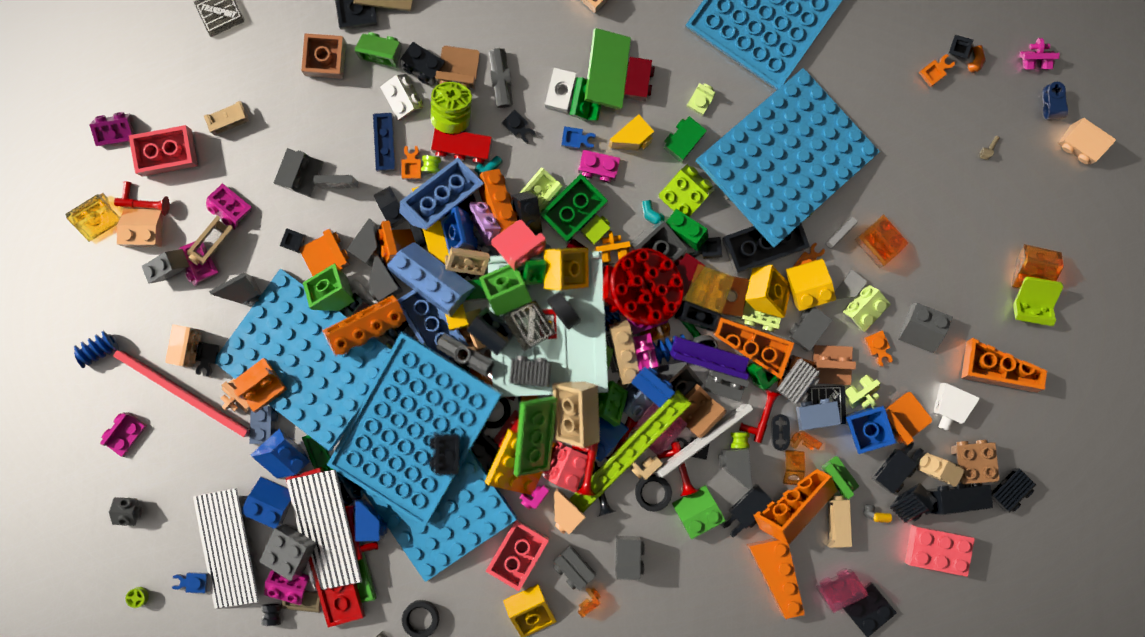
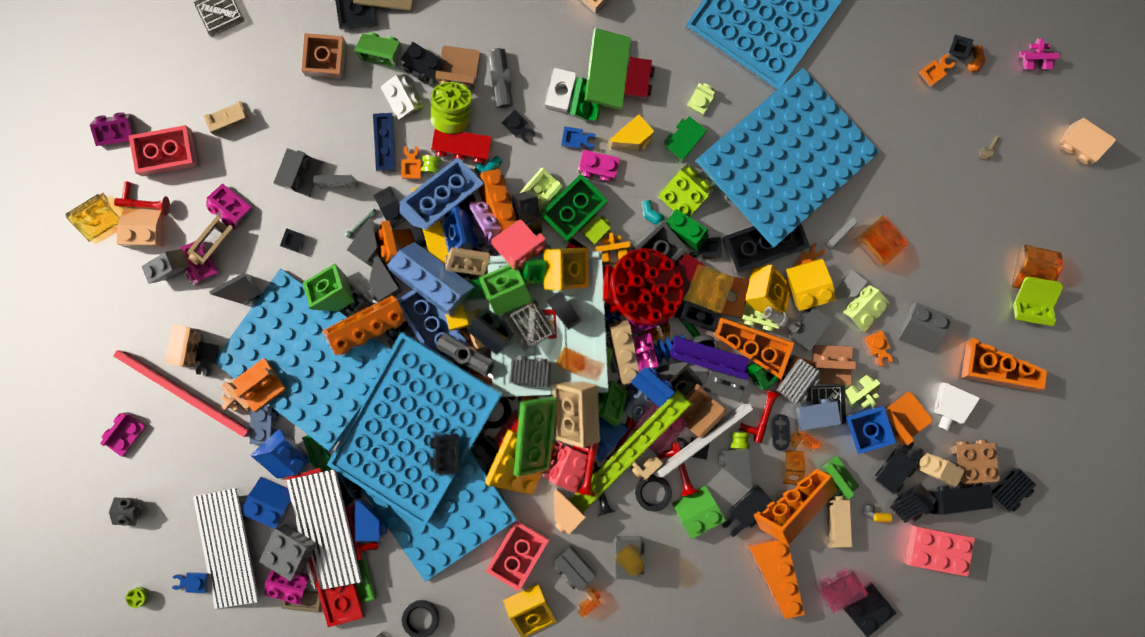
(95, 349): blue piece -> none
(271, 617): black wheel -> none
(324, 253): orange bracket -> none
(349, 234): none -> sand green hinge
(539, 495): dark pink bracket -> none
(571, 361): none -> clear orange bracket
(630, 560): none -> clear yellow brick
(782, 319): none -> light grey pin
(1054, 103): dark blue piece -> none

